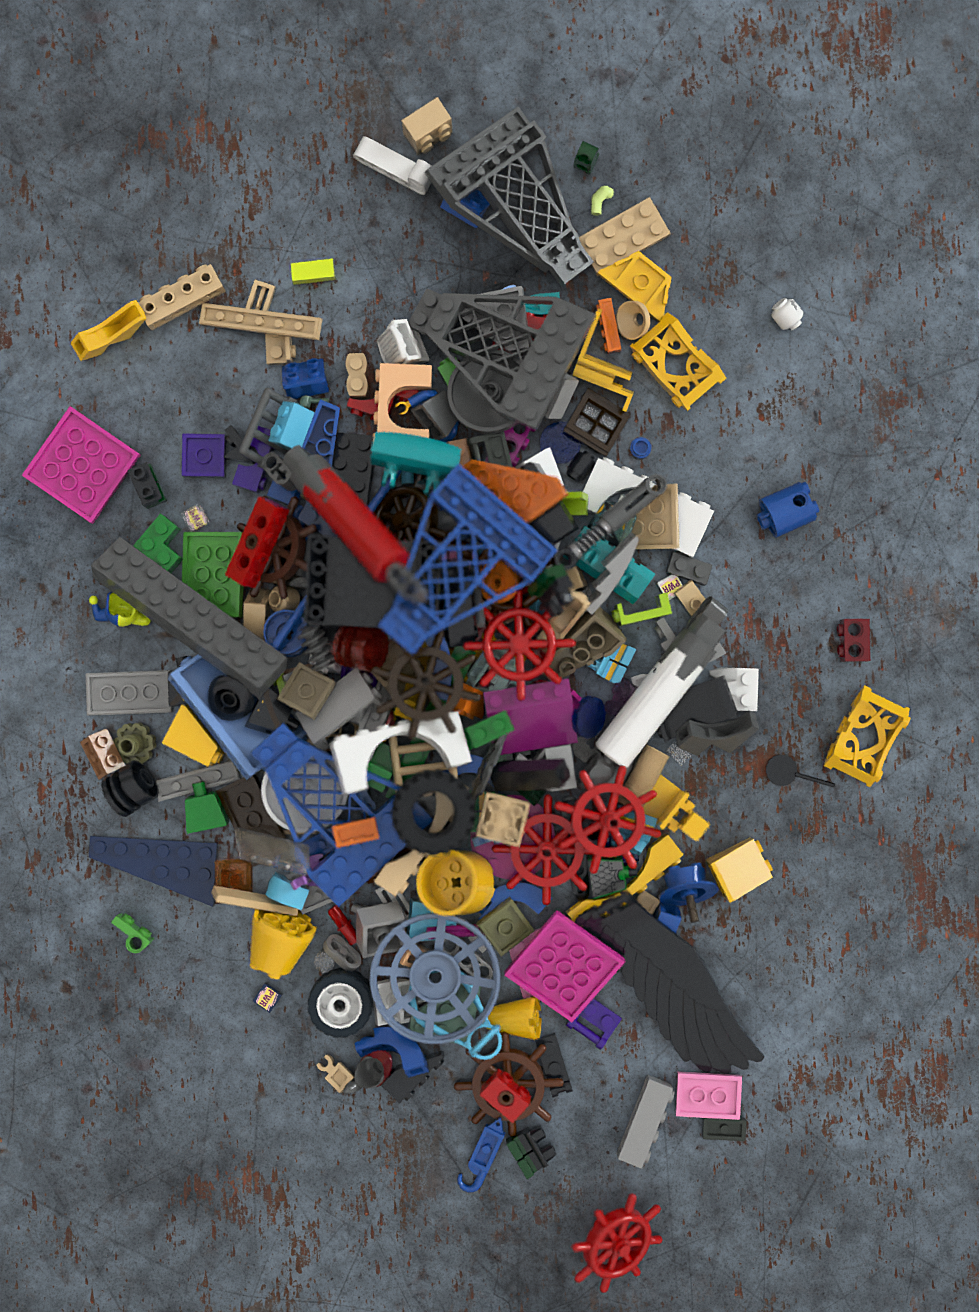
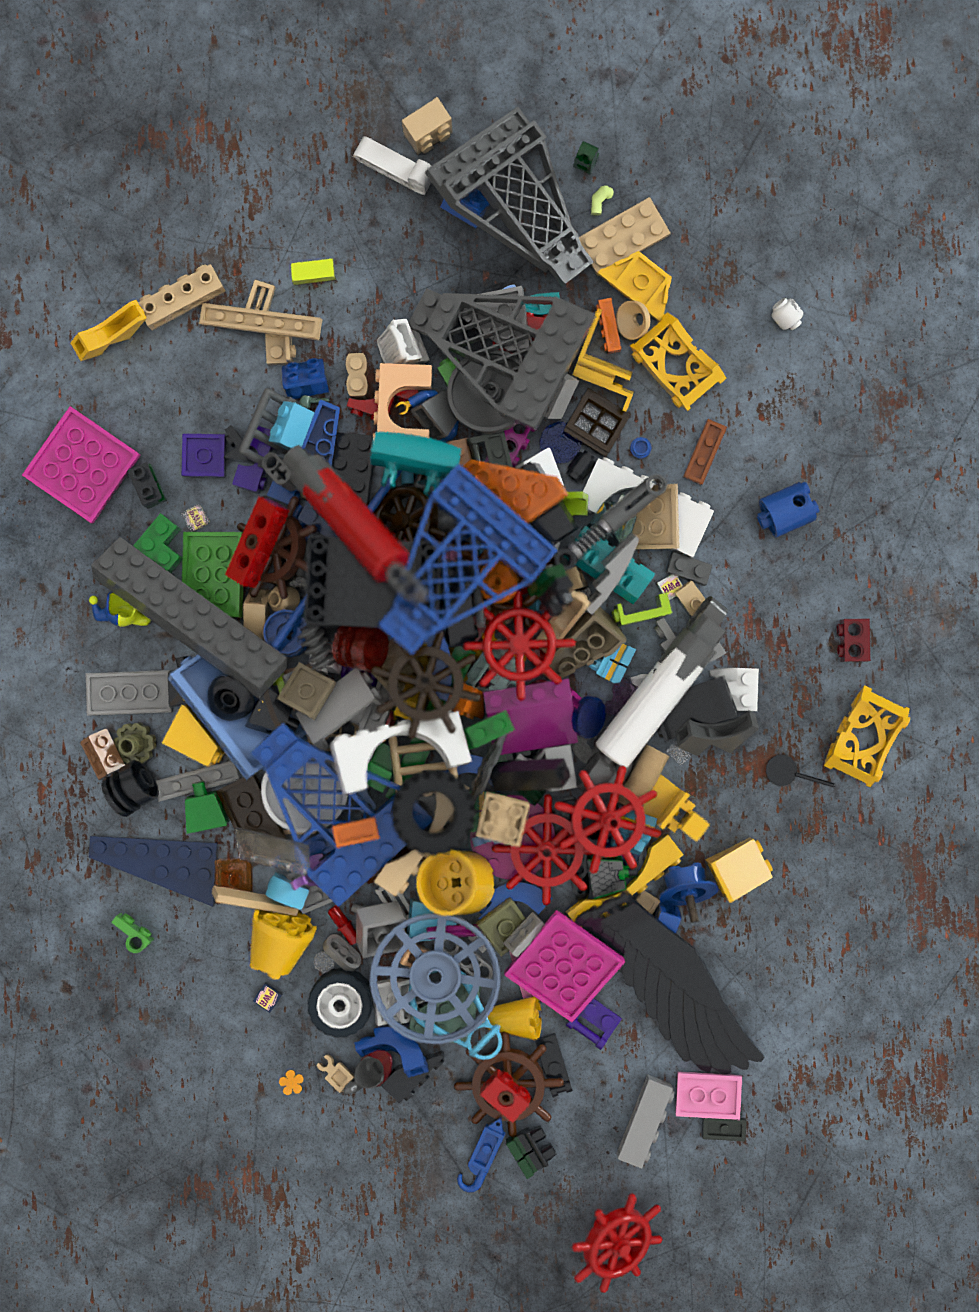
(291, 1082): none -> light orange plant
(524, 934): none -> light grey plate
(704, 452): none -> dark orange tile

